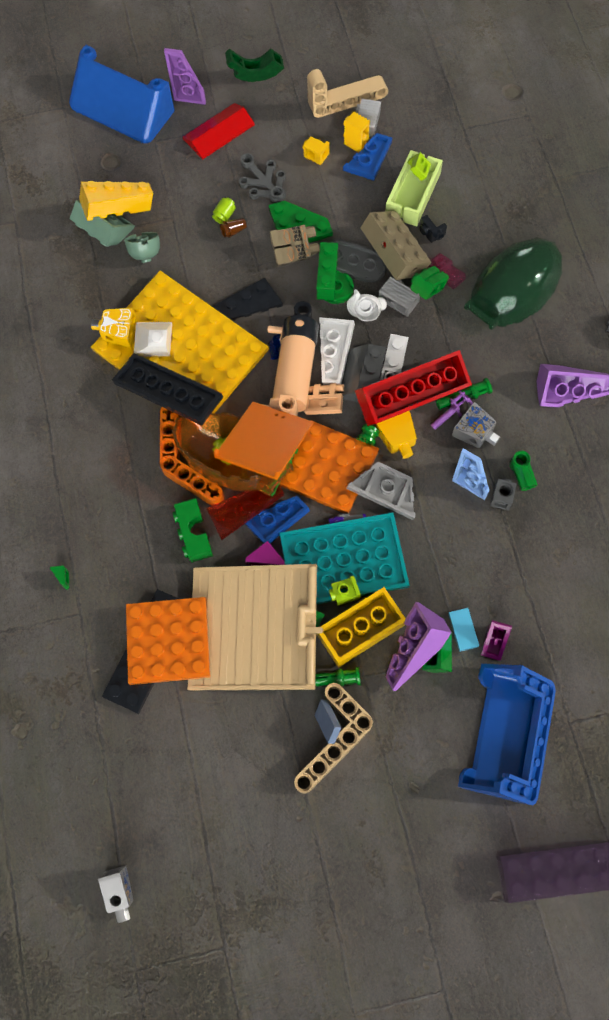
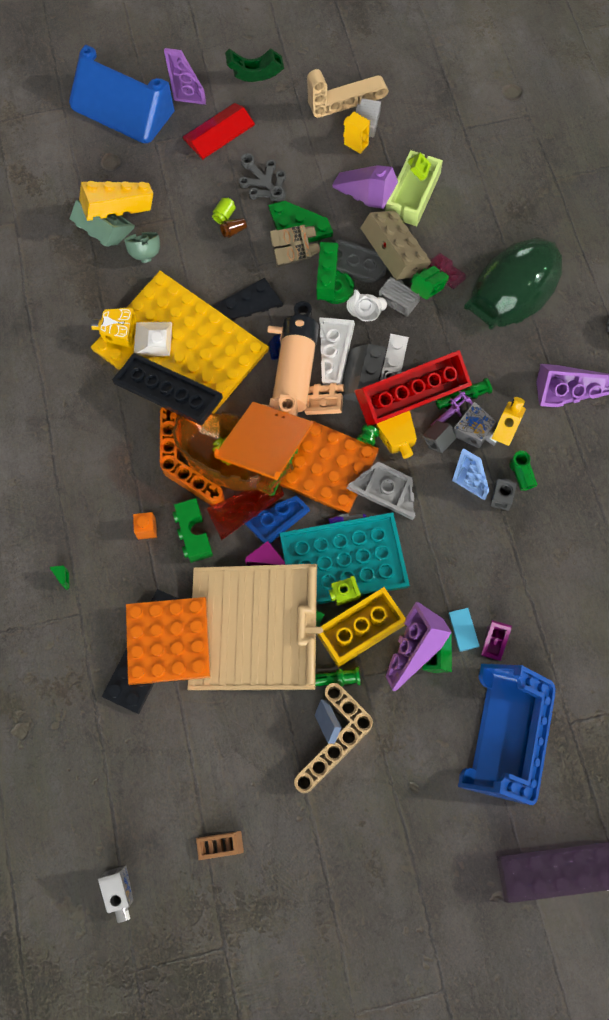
(145, 525): none -> orange brick
(237, 845): none -> medium nougat slope
(316, 150): yellow brick -> none
(369, 184): none -> medium lavender wedge
(370, 158): blue wing -> none
(429, 229): black bracket -> none
(439, 436): none -> dark grey brick
(509, 421): none -> yellow torso

